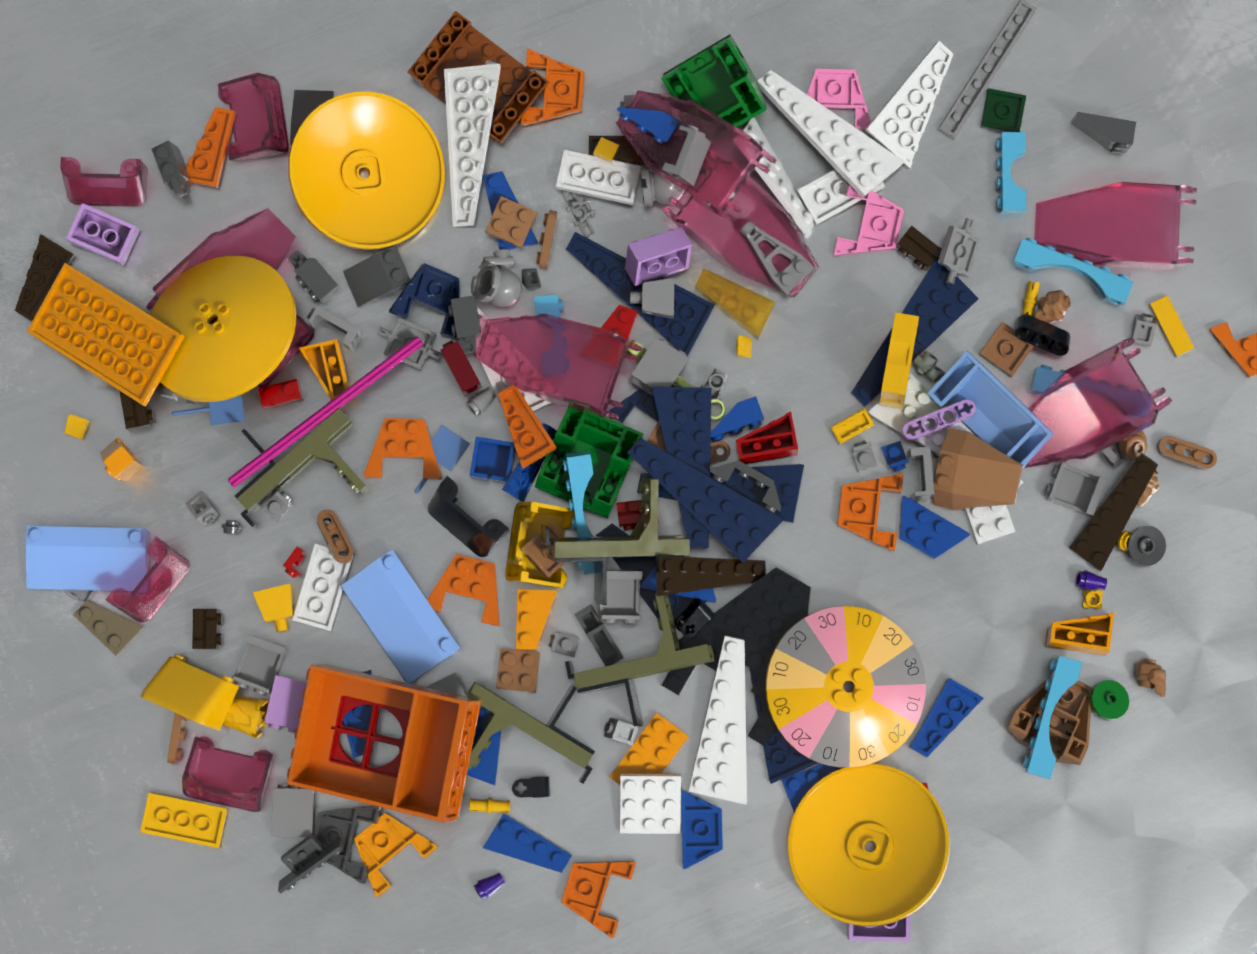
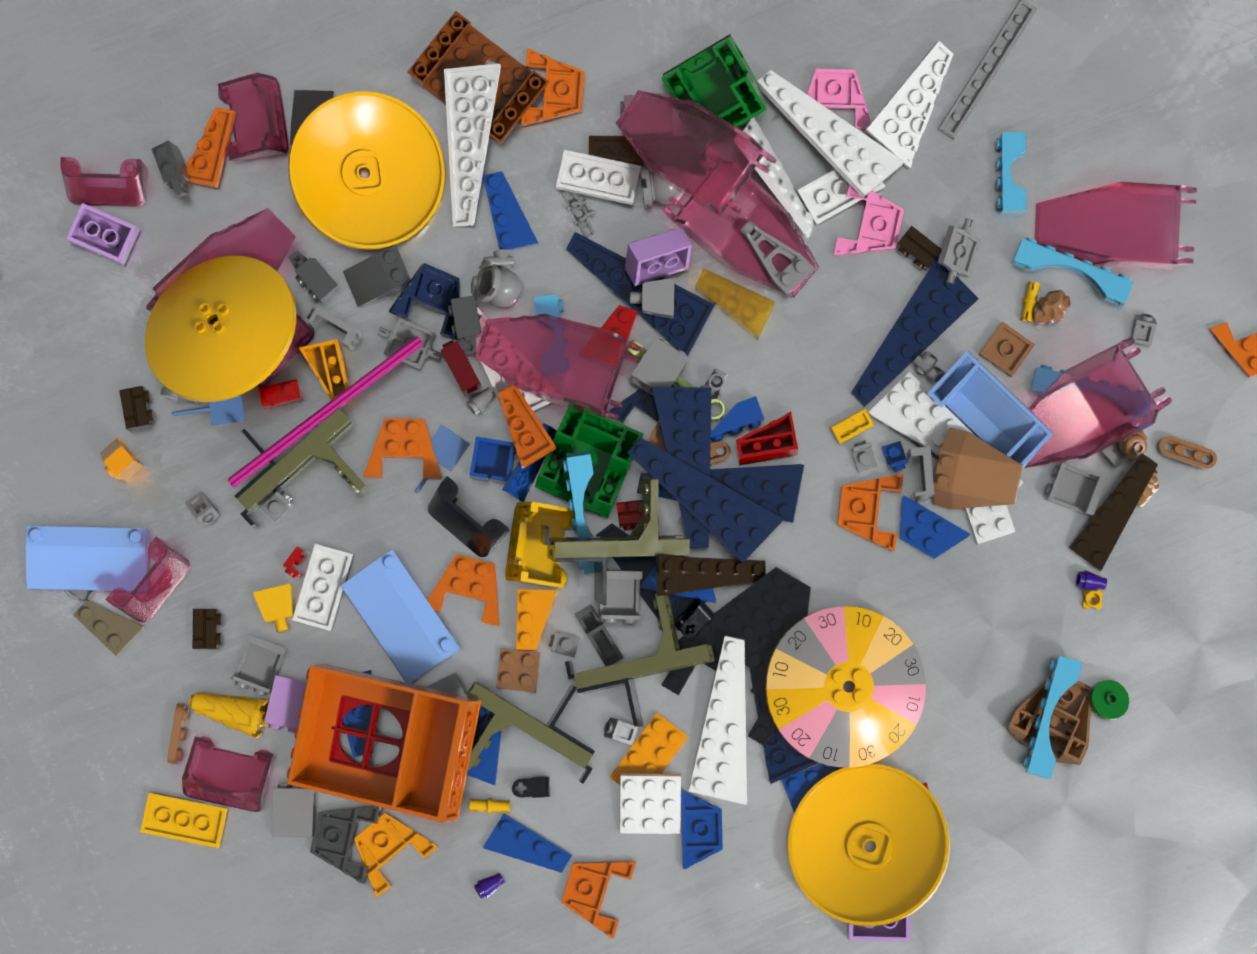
(44, 269): dark brown wing -> none
(76, 426): yellow slope -> none
(105, 334): light orange plate -> none
(191, 692): yellow windscreen -> none
(231, 527): dark grey plate -> none
(305, 858): dark grey bracket -> none
(331, 530): medium nougat plate -> none
(510, 222): medium nougat plate -> none
(530, 278): dark grey slope -> none
(537, 553): medium nougat plate -> none
(546, 239): medium nougat plate -> none
(605, 150): yellow slope -> none
(656, 122): blue slope -> none
(690, 157): light grey panel -> none
(725, 472): dark grey slope -> none
(743, 347): yellow slope -> none
(899, 361): yellow tile -> none
(940, 423): lavender beam -> none
(947, 712): blue wing -> none
(1003, 111): dark green tile -> none
(1042, 335): black beam -> none
(1082, 635): light orange wedge -> none
(1107, 131): dark grey slope -> none
(1123, 540): yellow plate -> none
(1151, 676): medium nougat head -> none
(1154, 548): dark grey dish -> none
(1171, 326): yellow tile -> none

